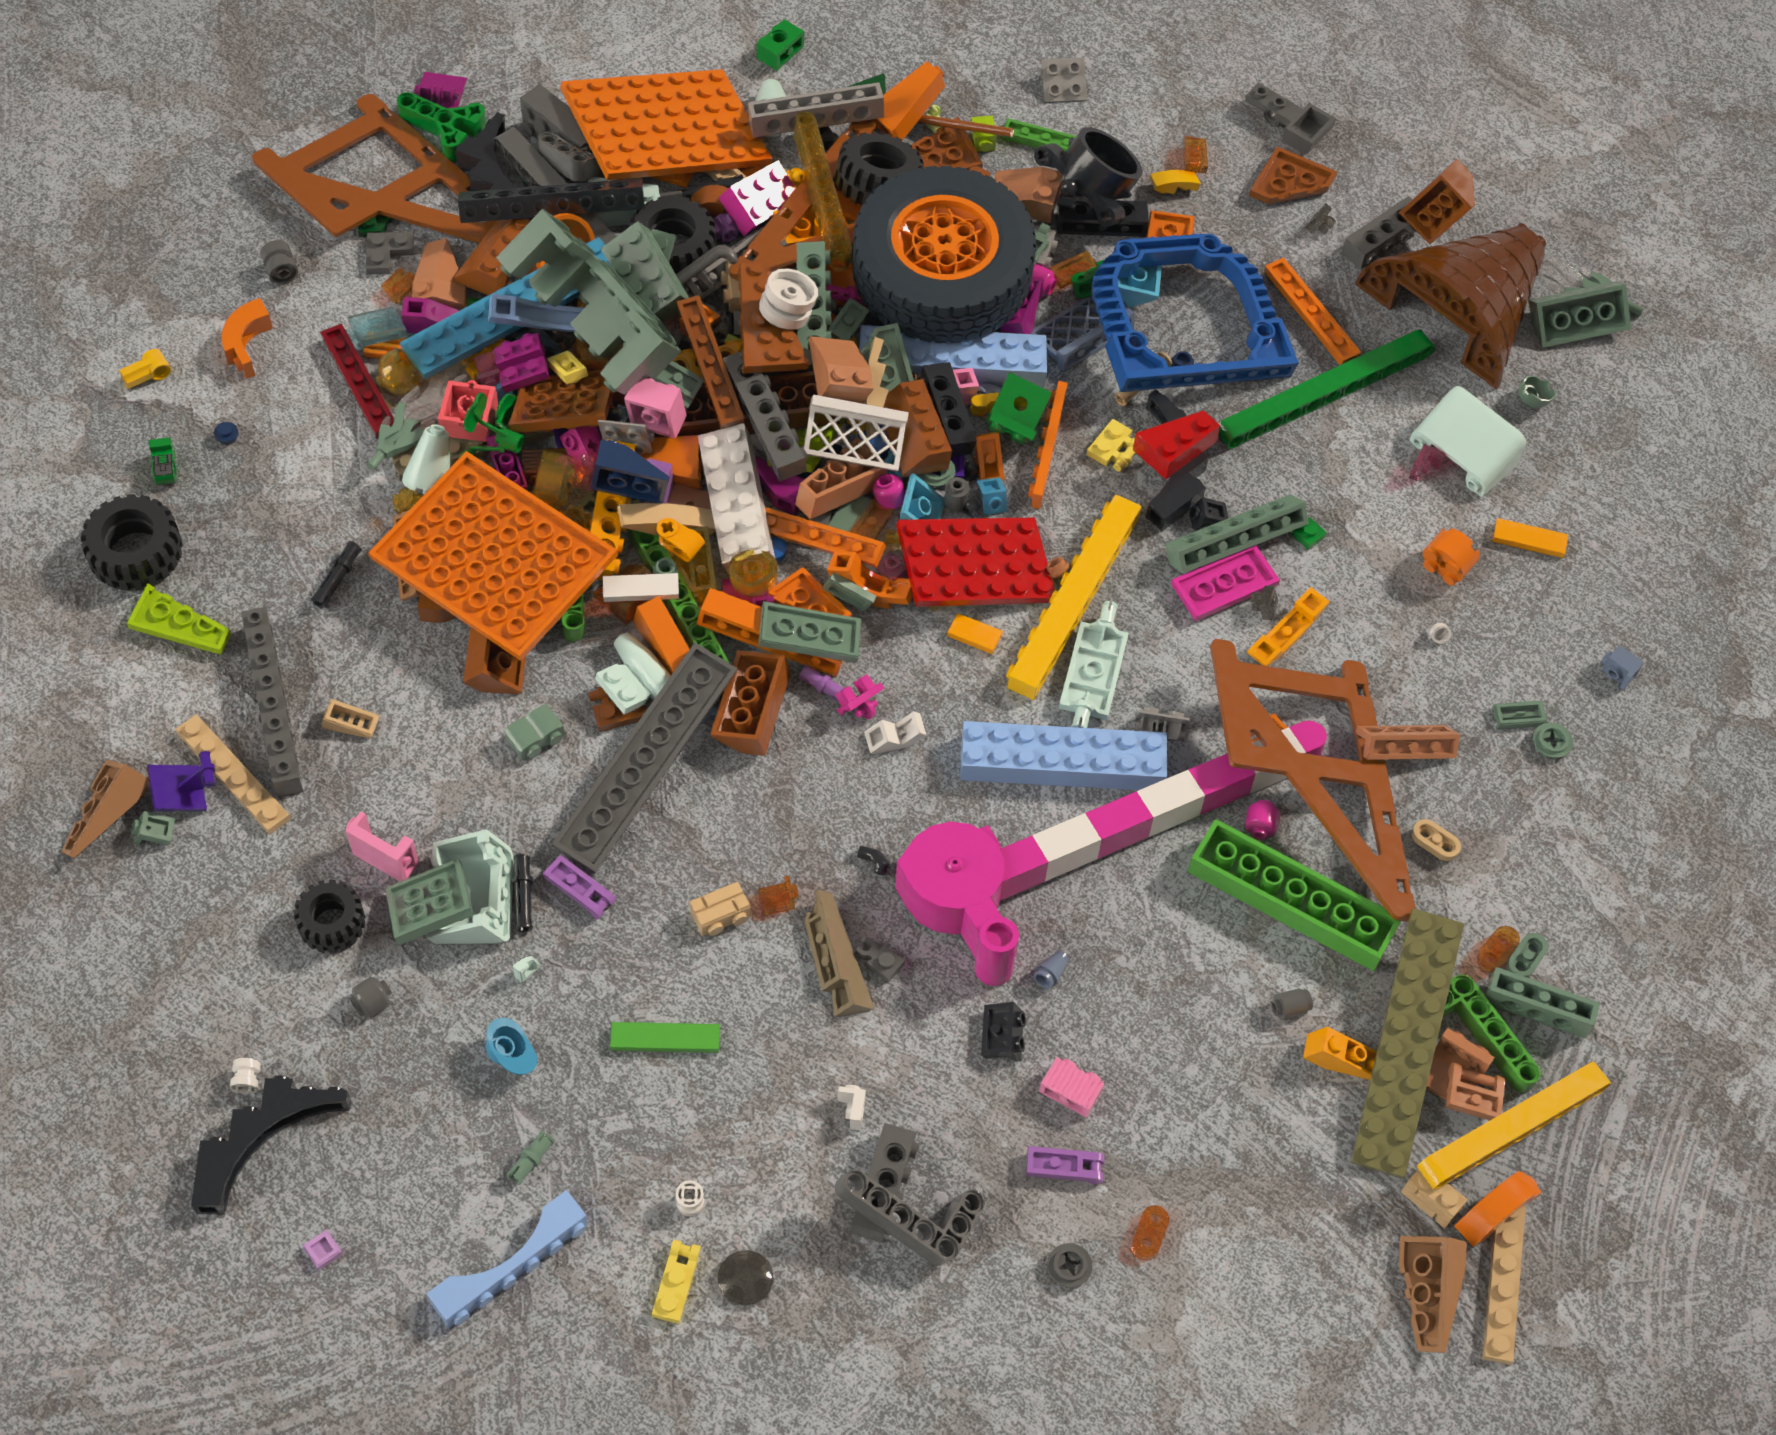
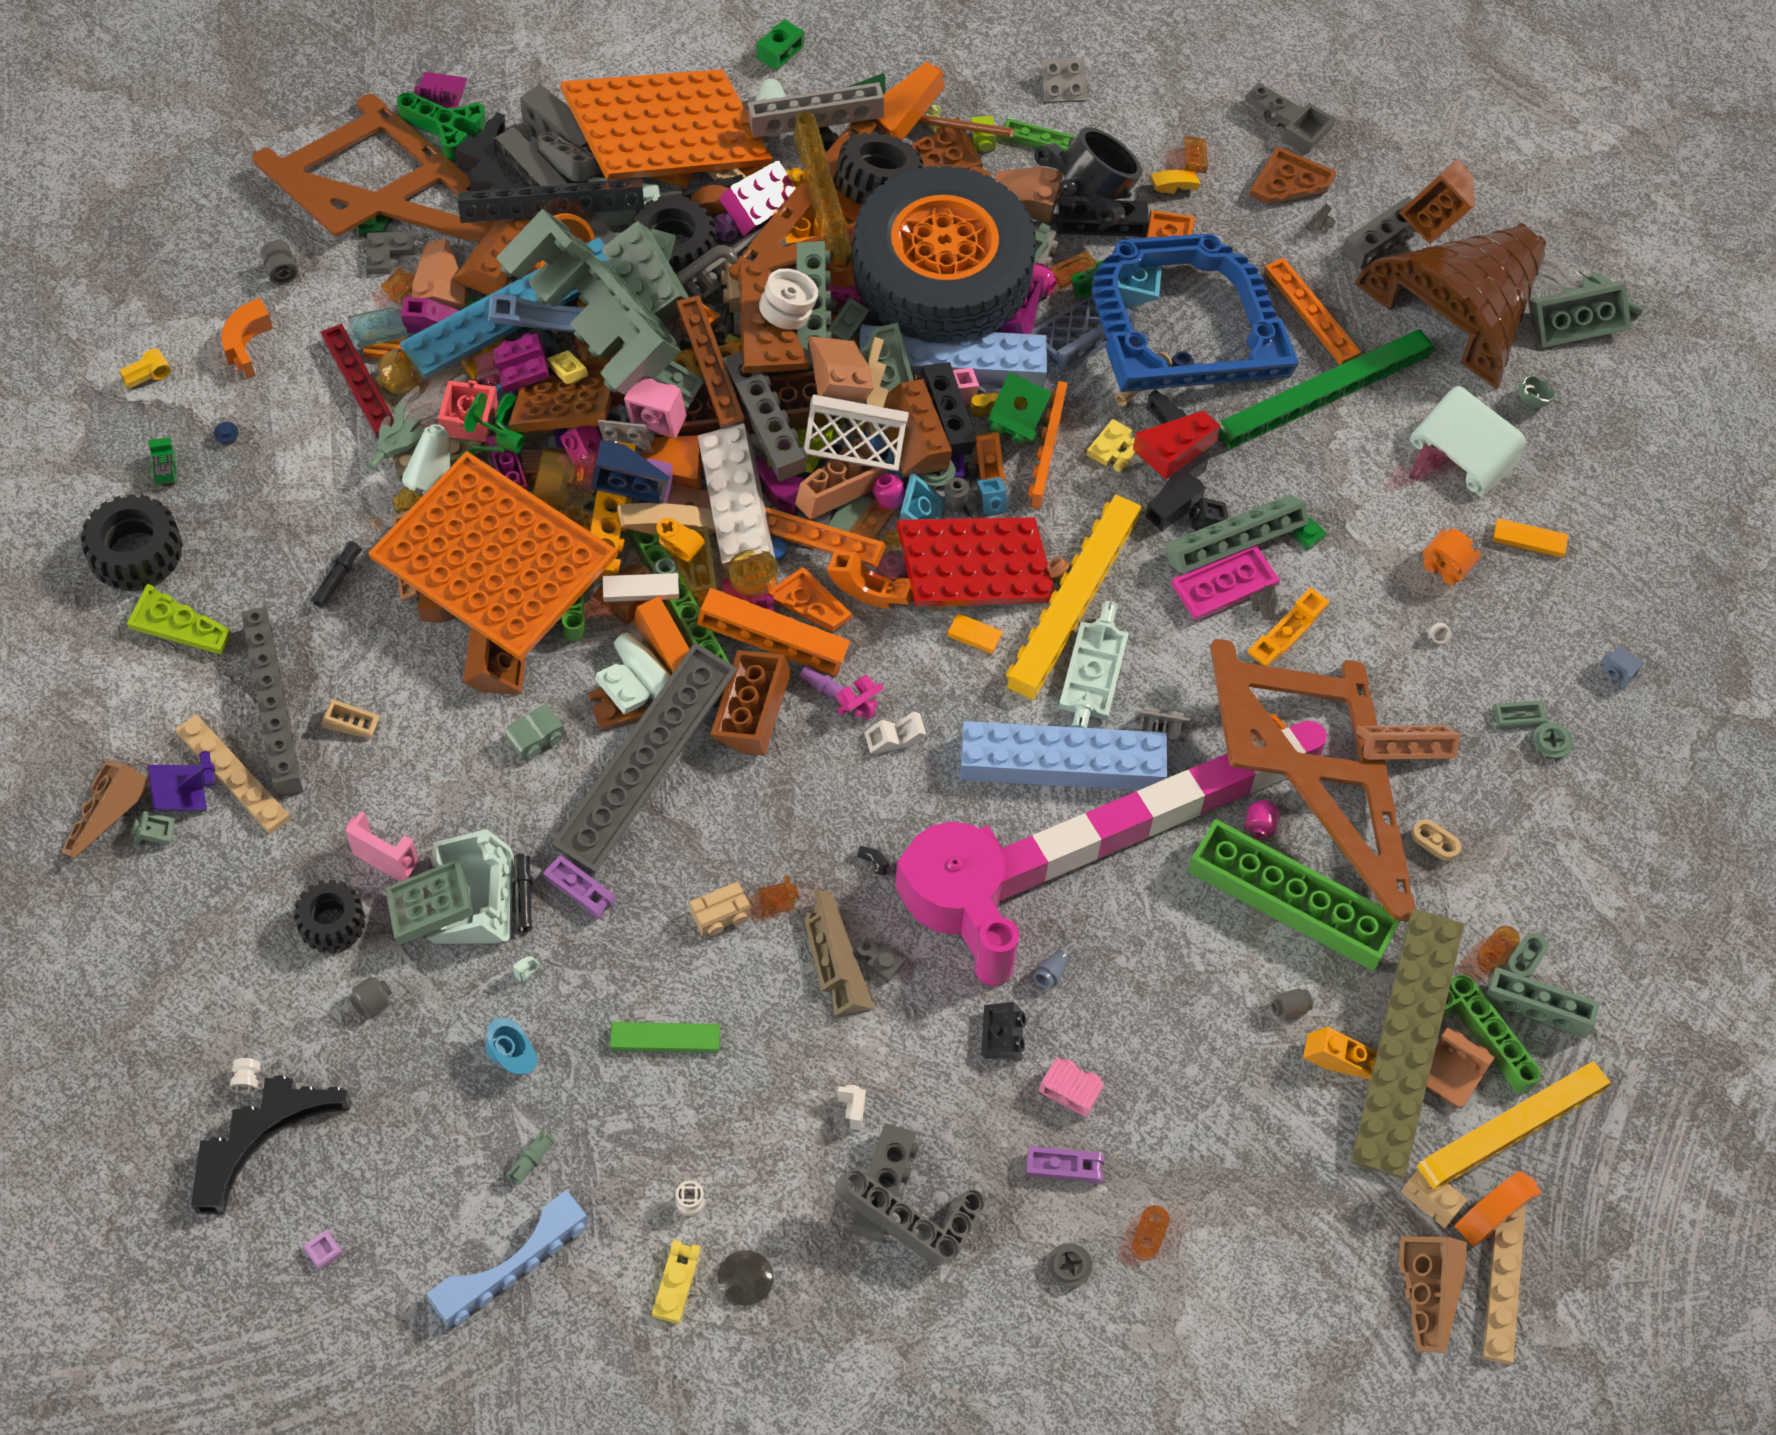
(809, 632): sand green tile -> none
(849, 592): sand green tile -> none
(1471, 1098): nougat plate -> none

